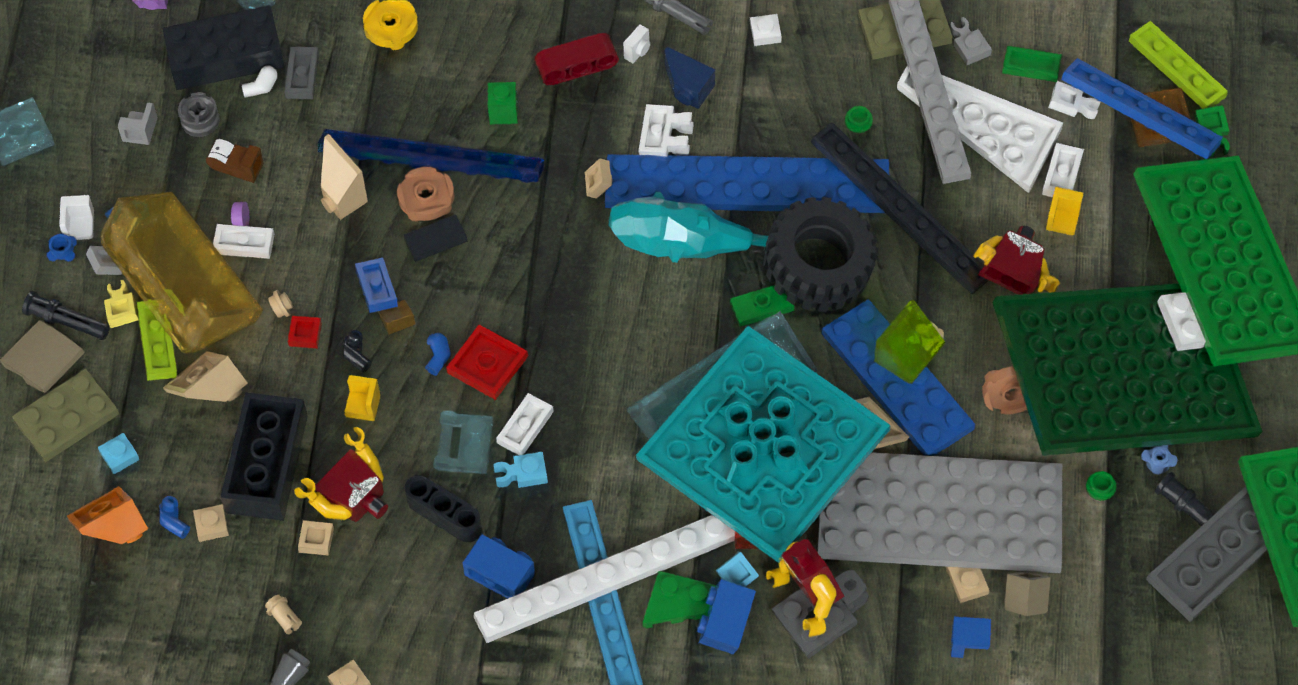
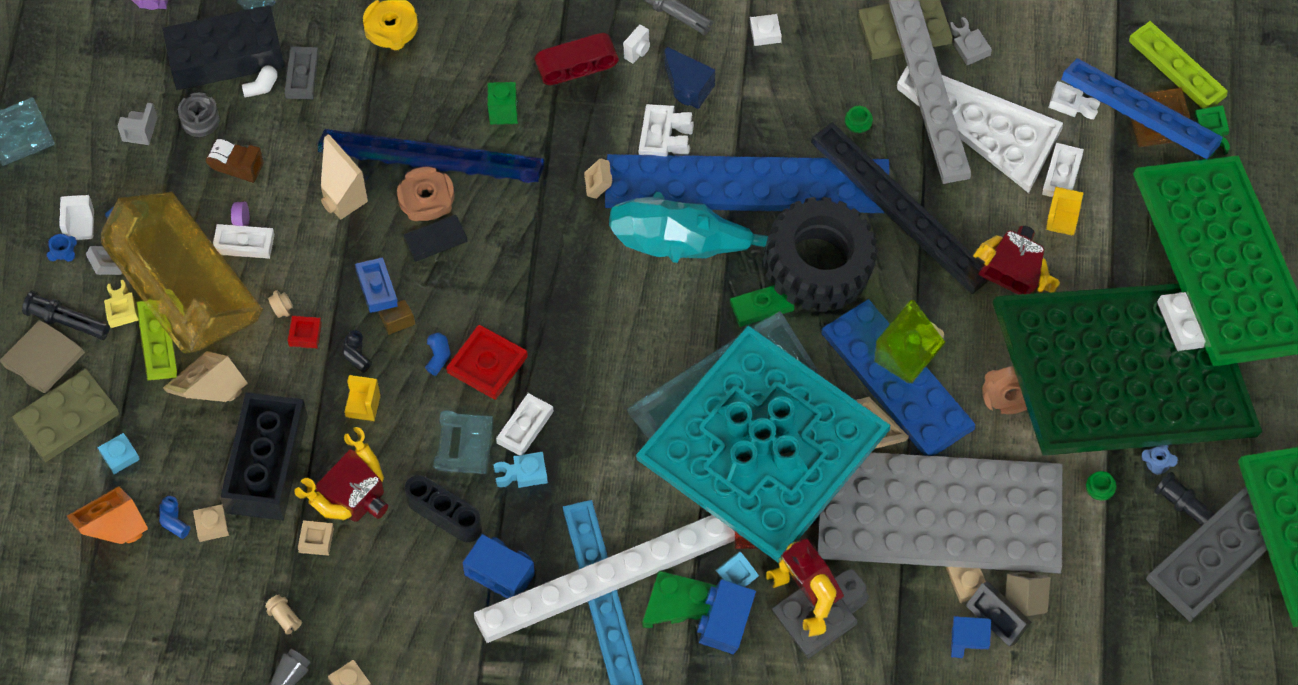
(1005, 617): none -> black plate
(1032, 63): green tile -> none

